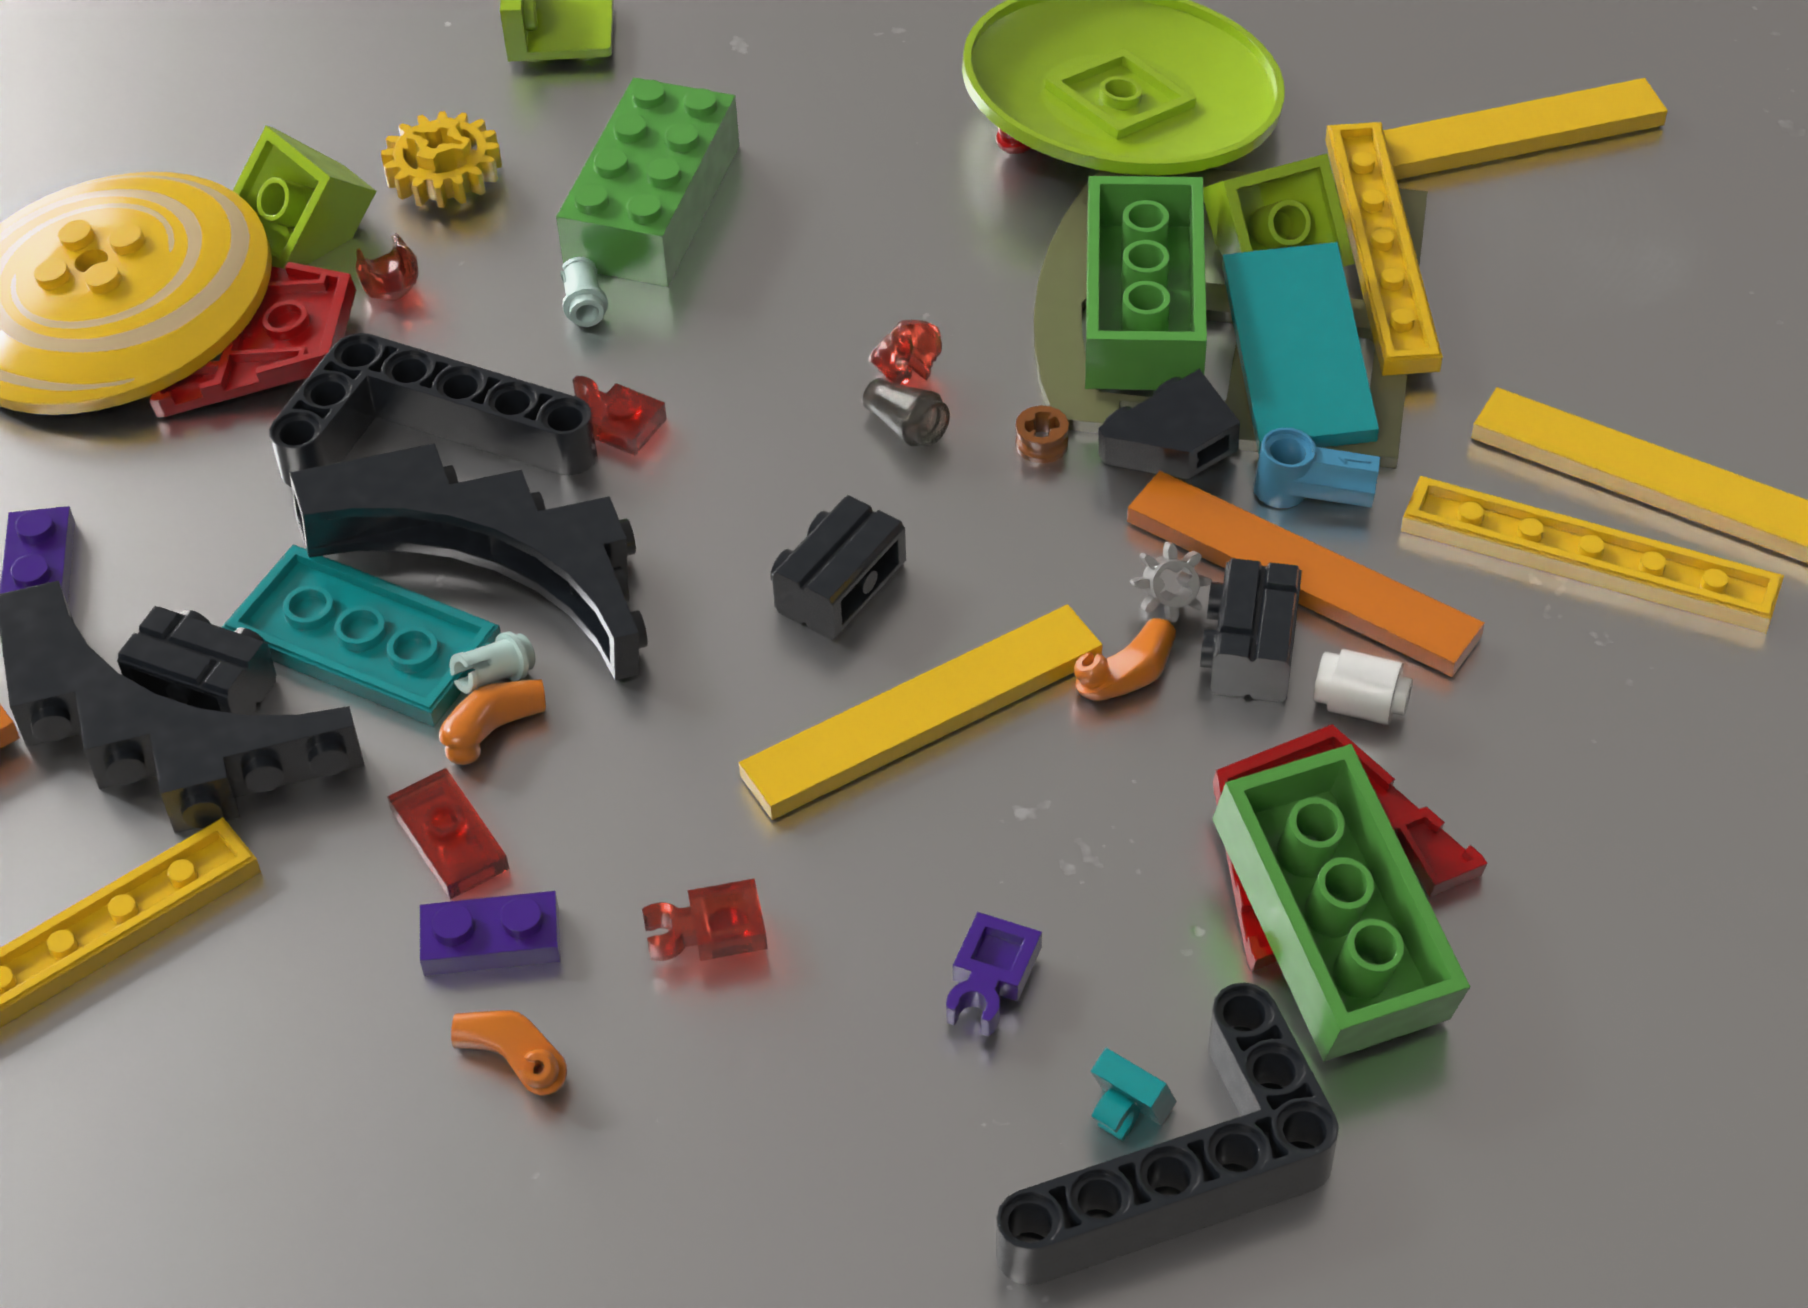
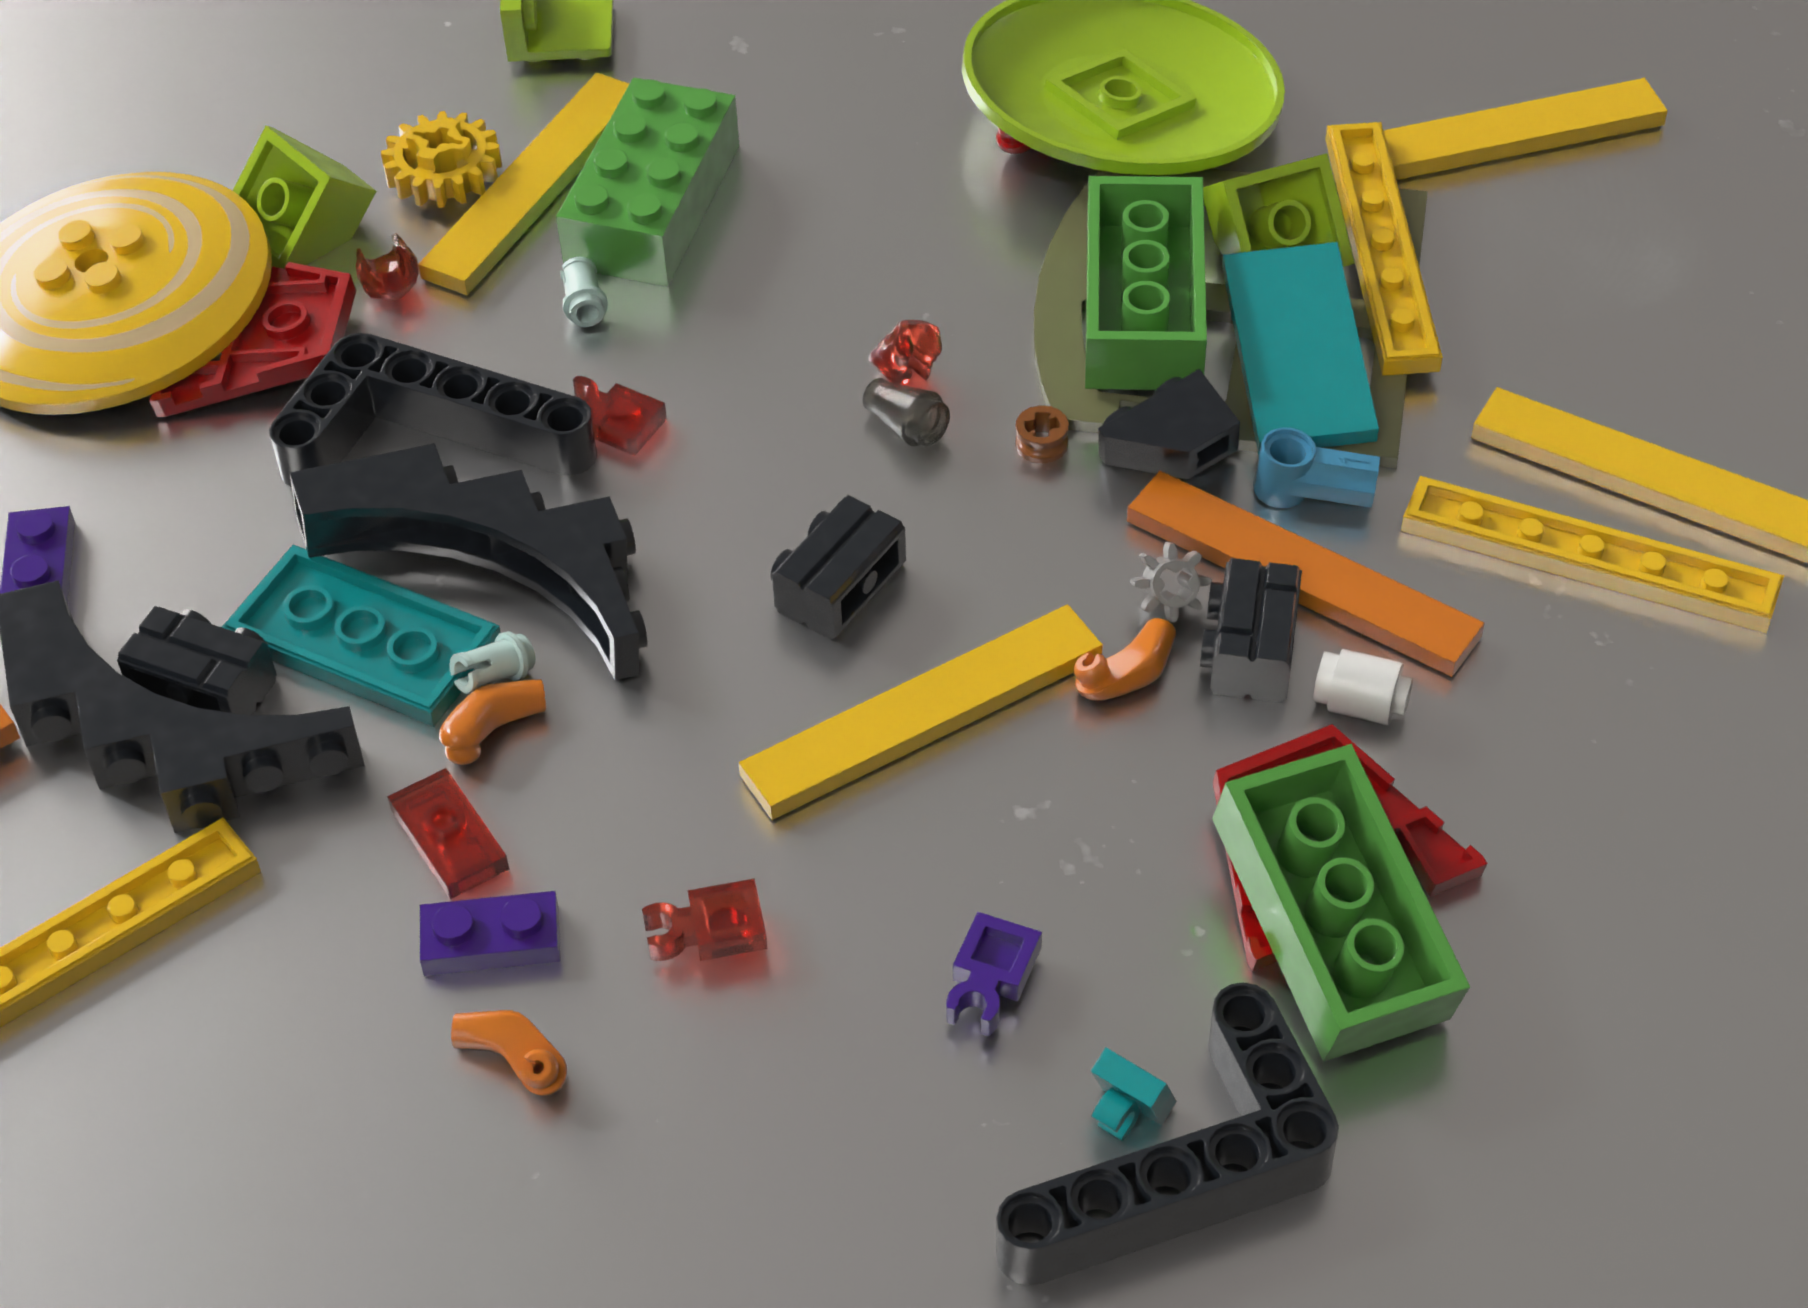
(523, 189): none -> yellow tile

